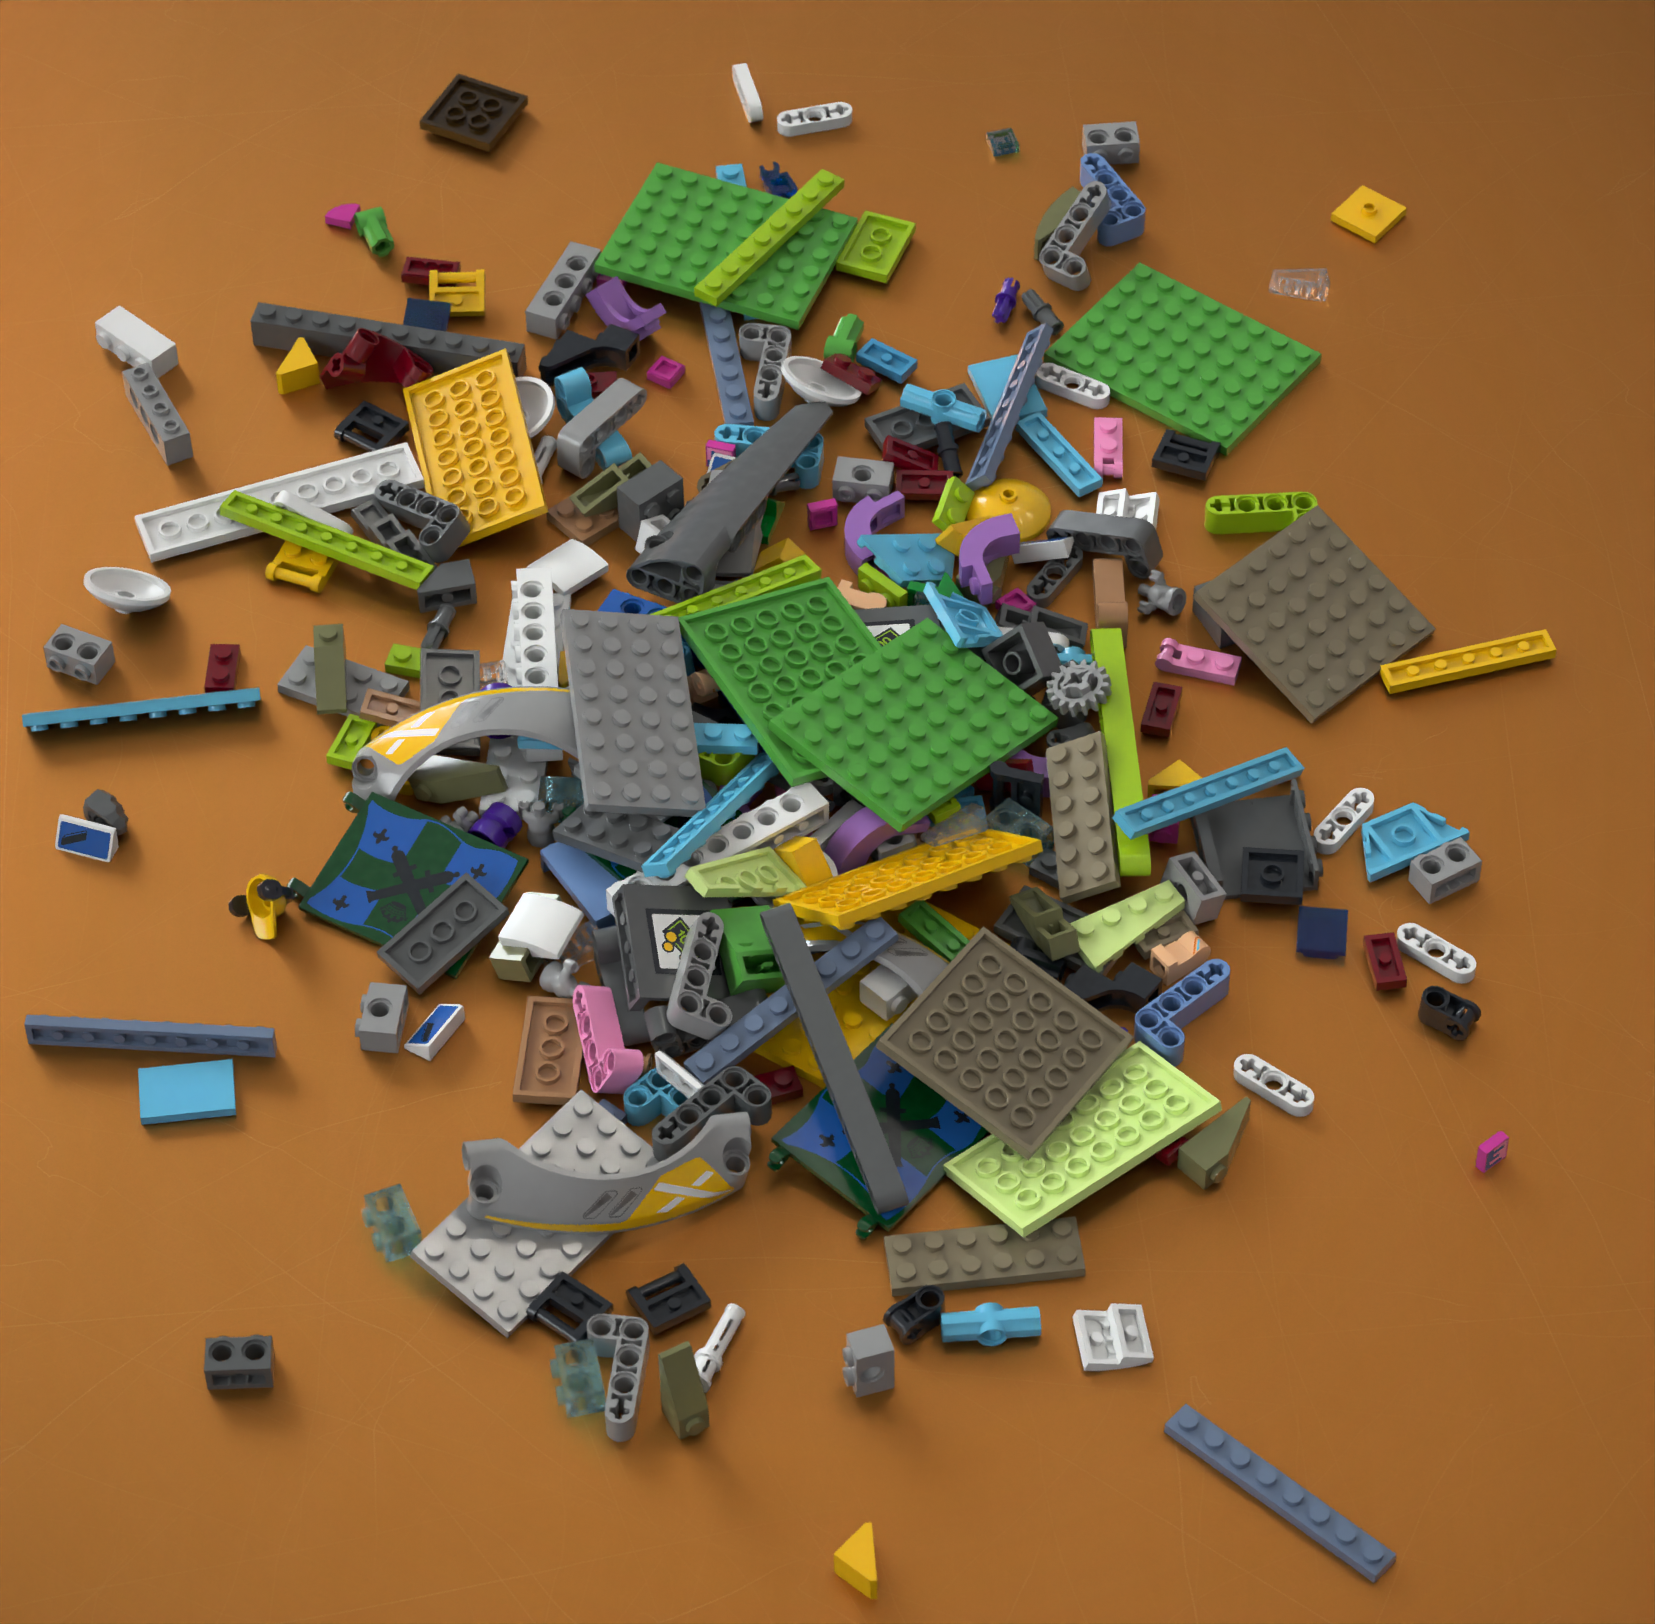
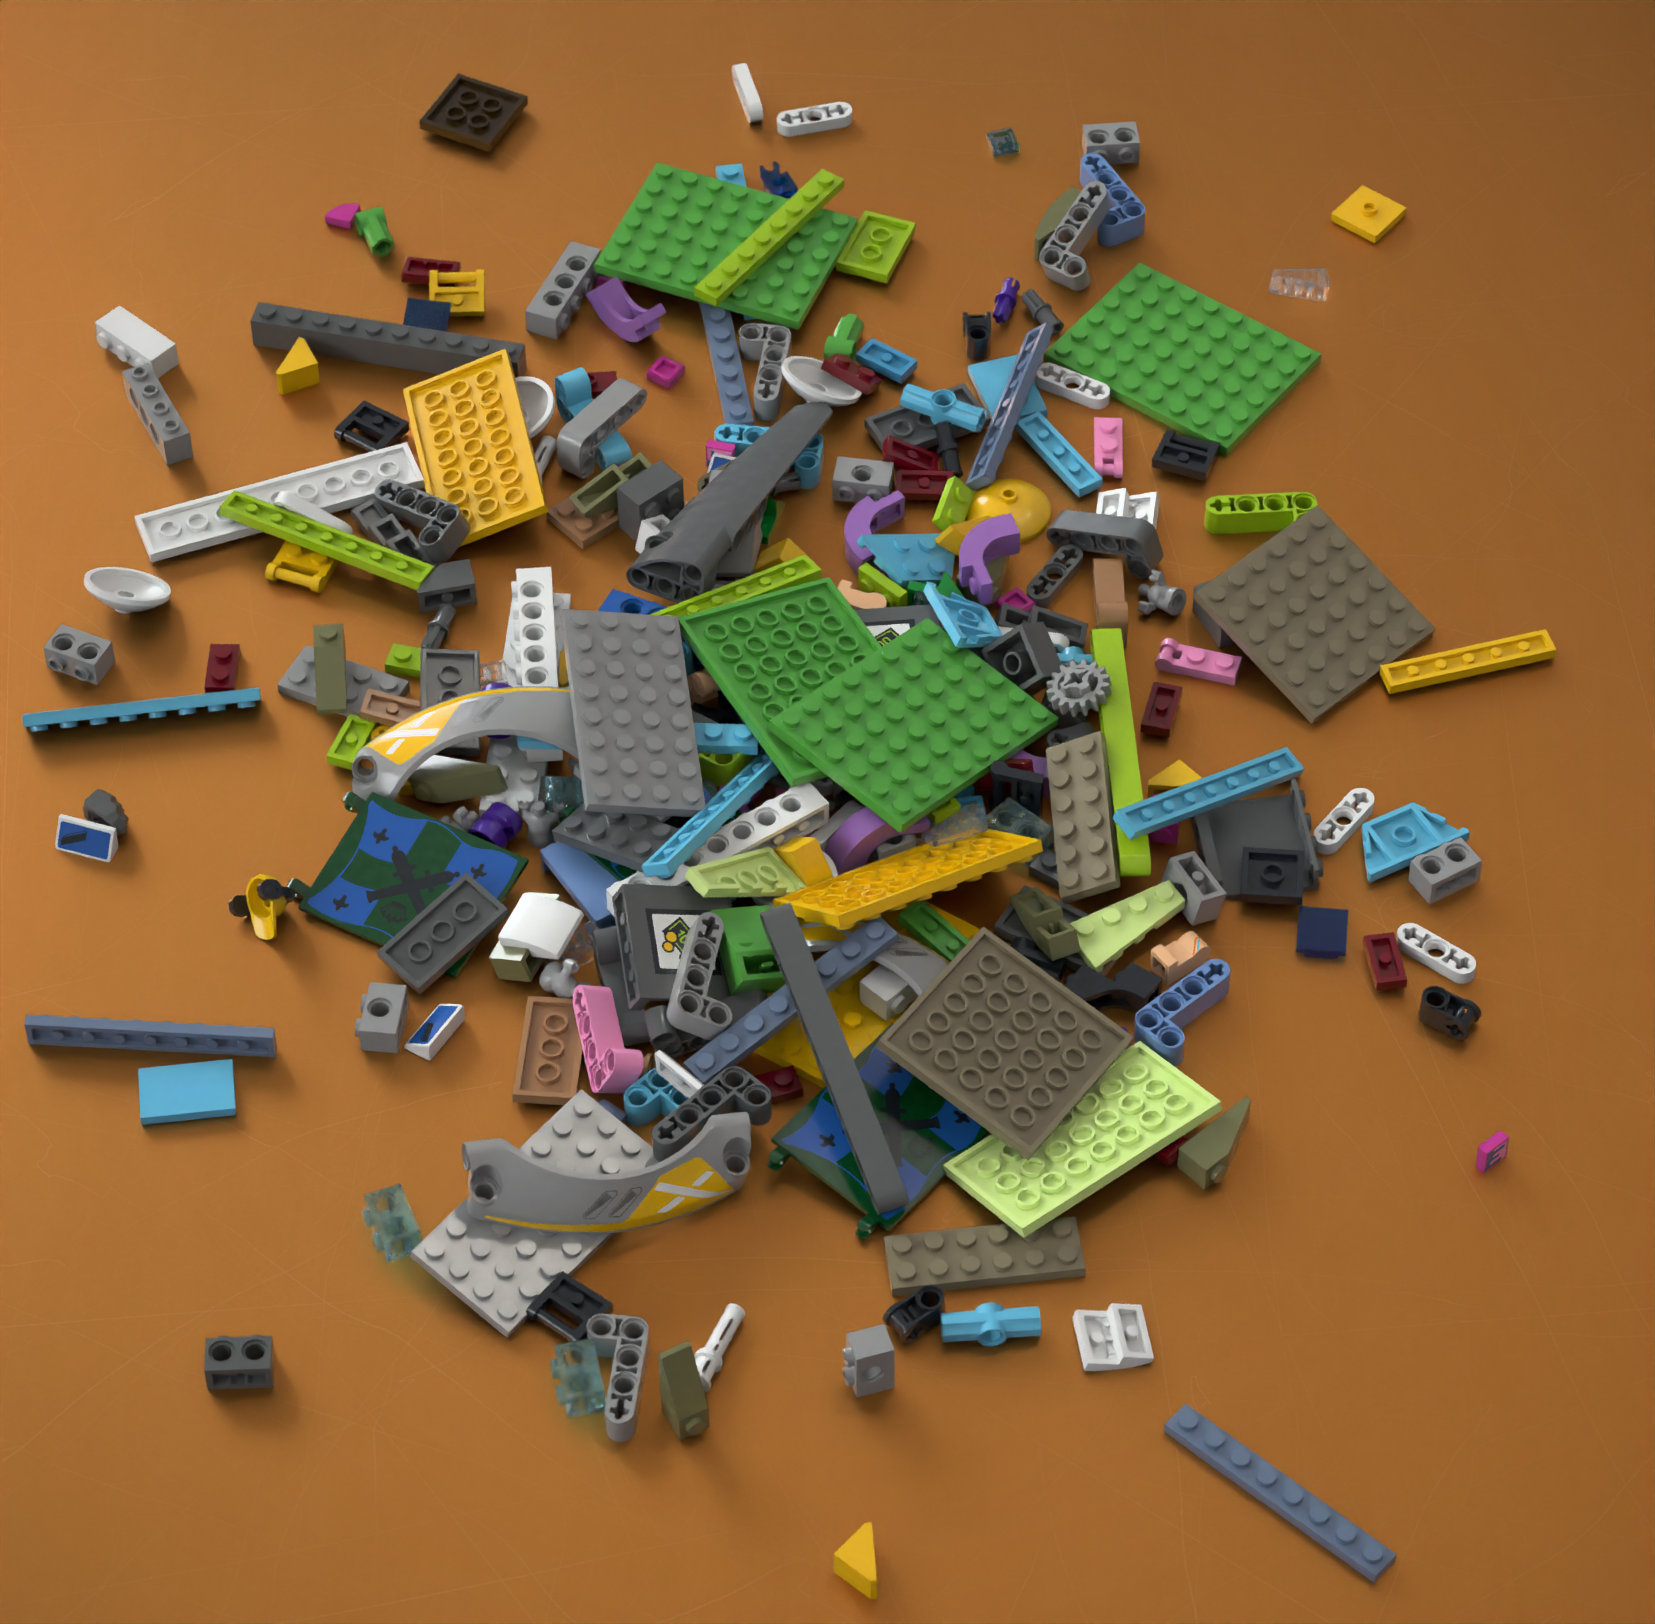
(374, 359): dark red panel -> none
(572, 566): white slope -> none
(612, 348): black arch -> none
(672, 1305): black plate -> none
(822, 514): dark pink tile -> none
(977, 335): none -> black piece
(1044, 550): white slope -> none
(1166, 934): dark tan plate -> none
(1278, 1097): white beam -> none

